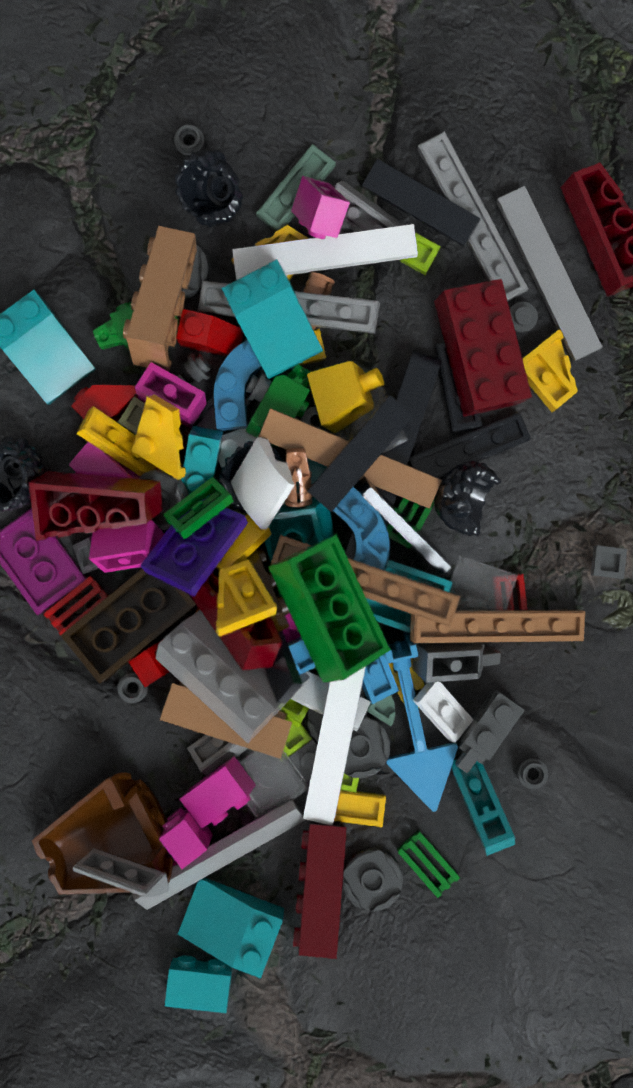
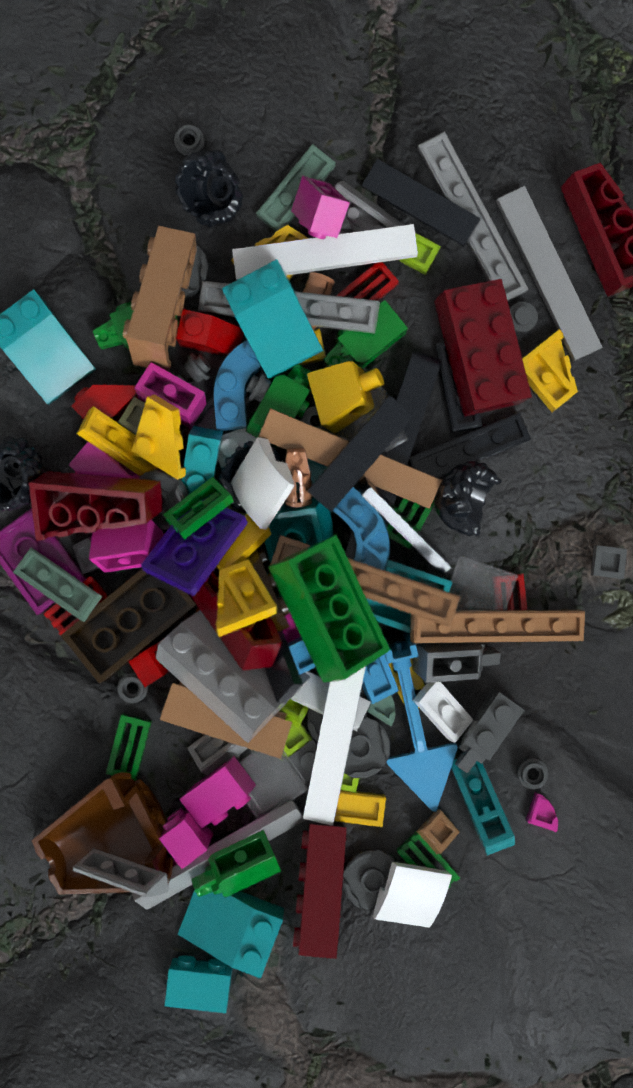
(57, 584): none -> sand green tile
(135, 721): none -> green tile
(237, 867): none -> green hinge
(366, 347): none -> green hinge
(386, 273): none -> red tile
(412, 895): none -> white slope
(438, 831): none -> medium nougat tile
(542, 813): none -> dark pink tile

